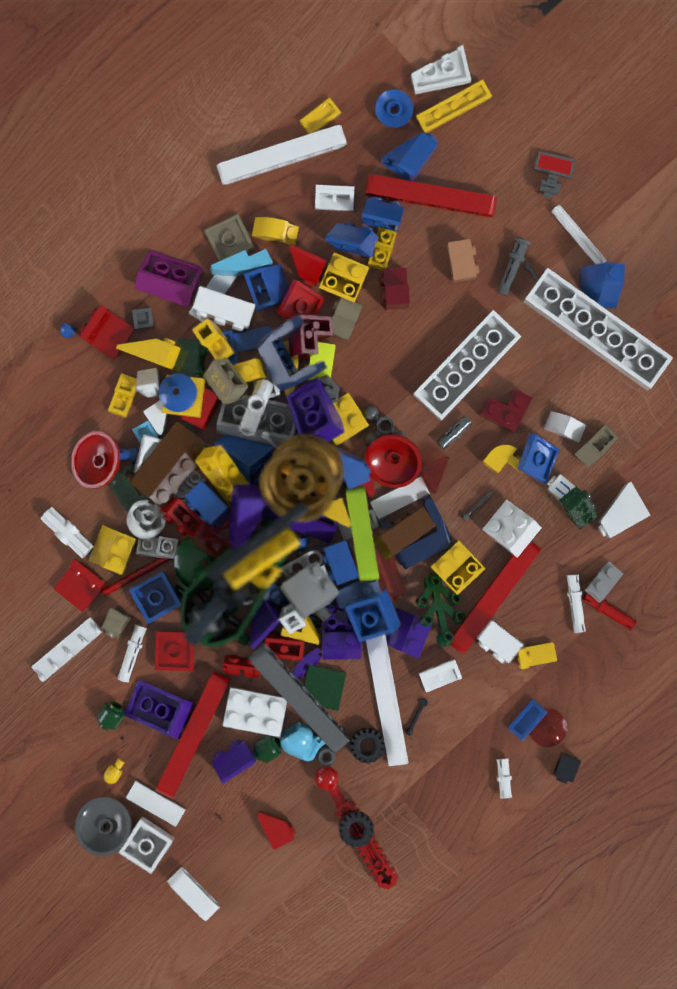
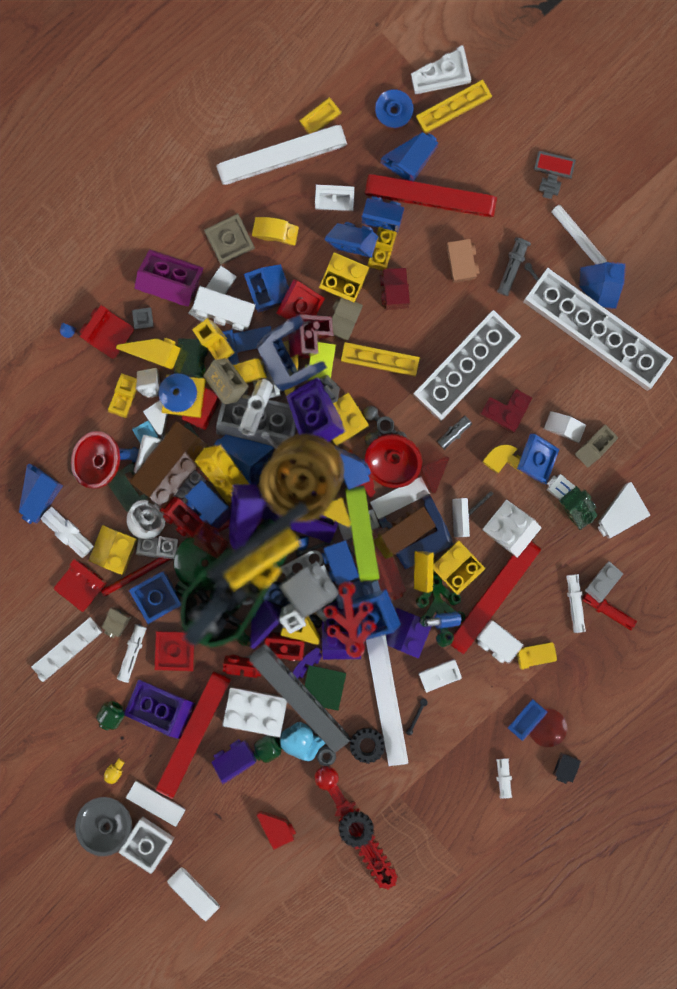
(37, 494): none -> blue slope
(241, 263): medium azure slope -> none
(308, 266): red slope -> none
(350, 623): none -> red plant
(380, 359): none -> yellow plate
(423, 571): none -> yellow slope
(444, 620): none -> blue piece
(460, 517): none -> white tile

